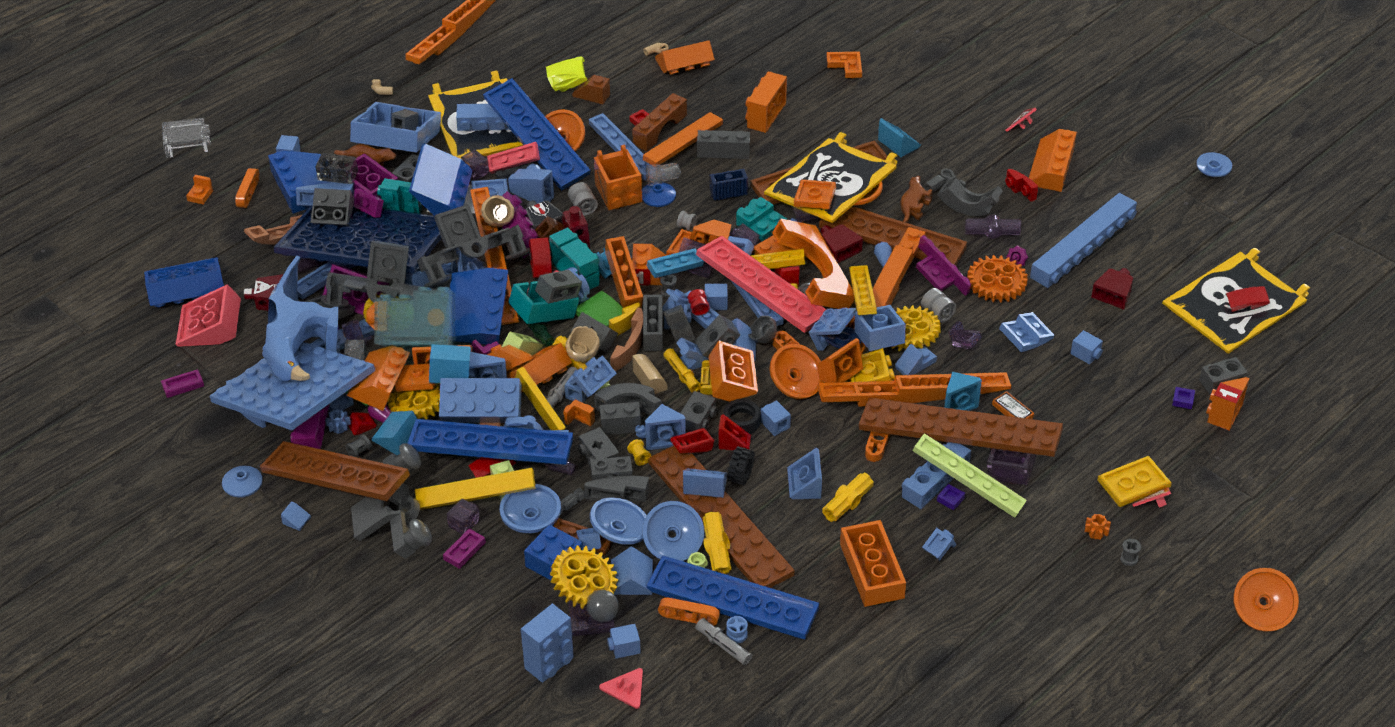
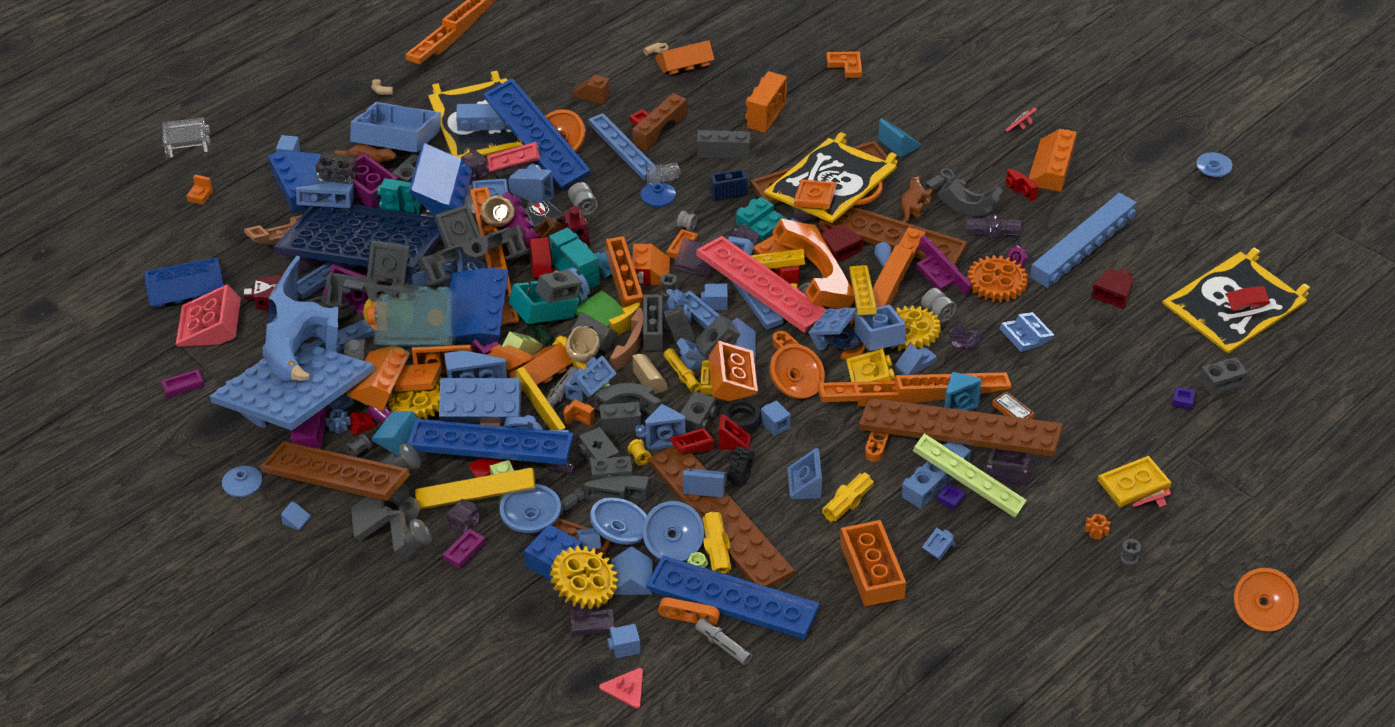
(247, 188): orange beam -> none
(332, 206): dark grey slope -> none
(353, 331): clear purple bracket -> none
(367, 203): magenta plate -> none
(405, 119): dark grey brick -> none
(448, 362): dark azure slope -> none
(547, 643): medium blue brick -> none
(566, 74): neon yellow slope -> none
(602, 605): dark grey hair -> none
(618, 178): orange container -> none
(674, 263): dark azure plate -> none
(681, 139): orange tile -> none
(698, 302): red wheel -> none
(710, 231): orange slope -> none
(740, 625): medium blue wheel -> none
(763, 329): dark grey hair -> none
(841, 364): orange slope -> none
(1086, 347): medium blue brick -> none
(1227, 402): orange slope -> none

